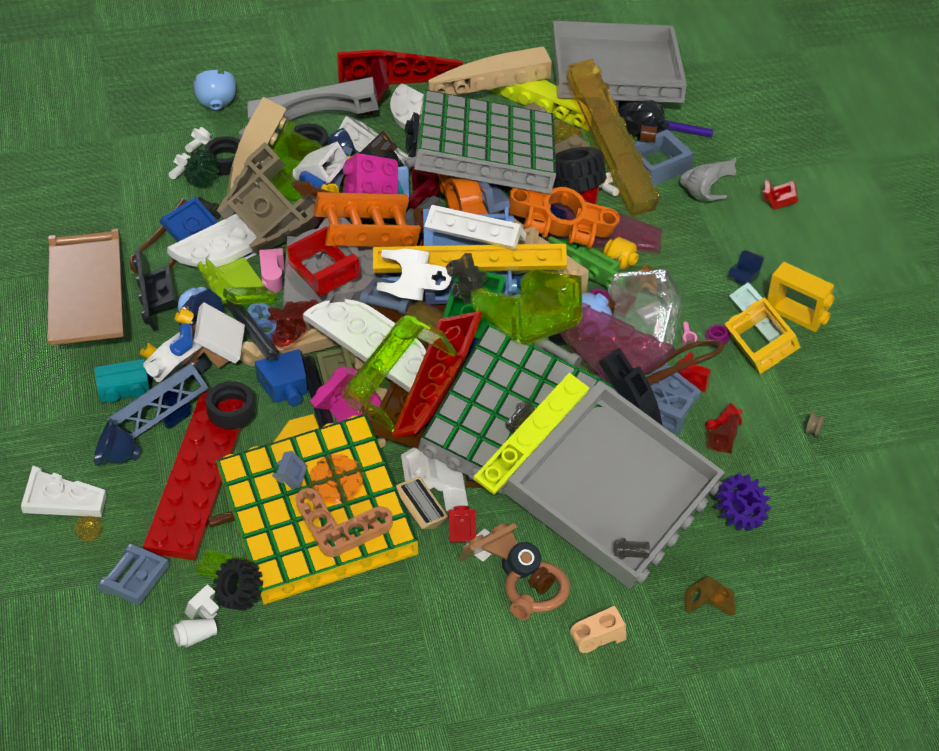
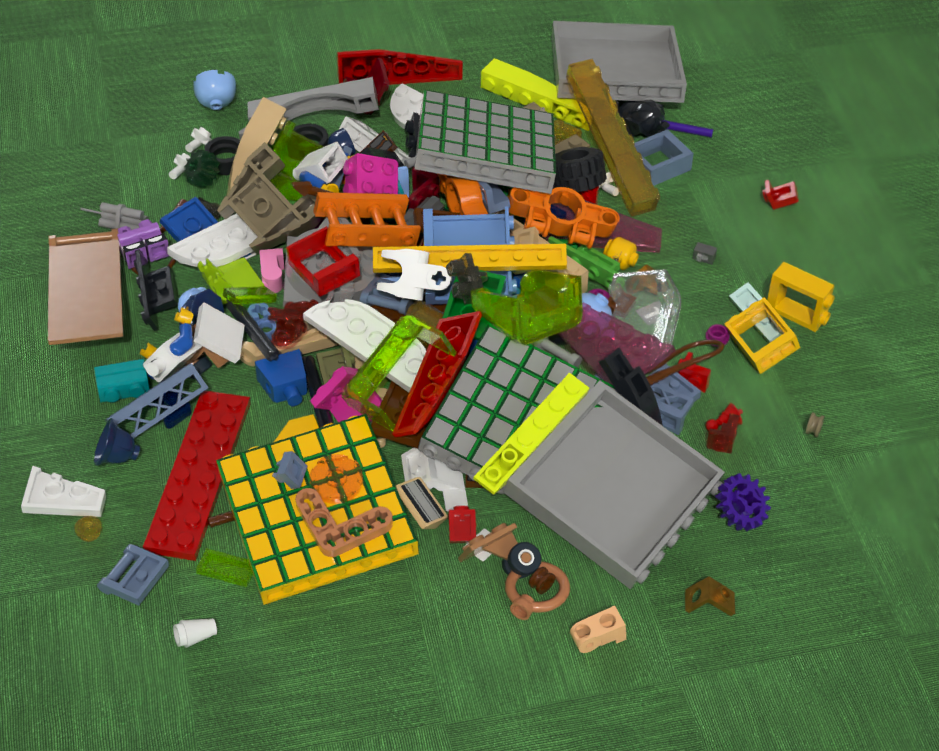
(118, 216): none -> light grey piece
(146, 238): none -> medium lavender hips
(202, 604): white tile -> none
(226, 391): black tyre -> none
(227, 591): black tyre -> none
(474, 227): white fence -> none
(495, 72): tan slope -> none
(522, 412): clear smoke pin -> none
(631, 549): clear smoke pin -> none
(648, 133): reddish brown axle -> none
(688, 335): bright pink hand -> none
(700, 179): light grey hair -> none
(704, 253): none -> flat silver piece
(747, 268): dark blue bracket -> none

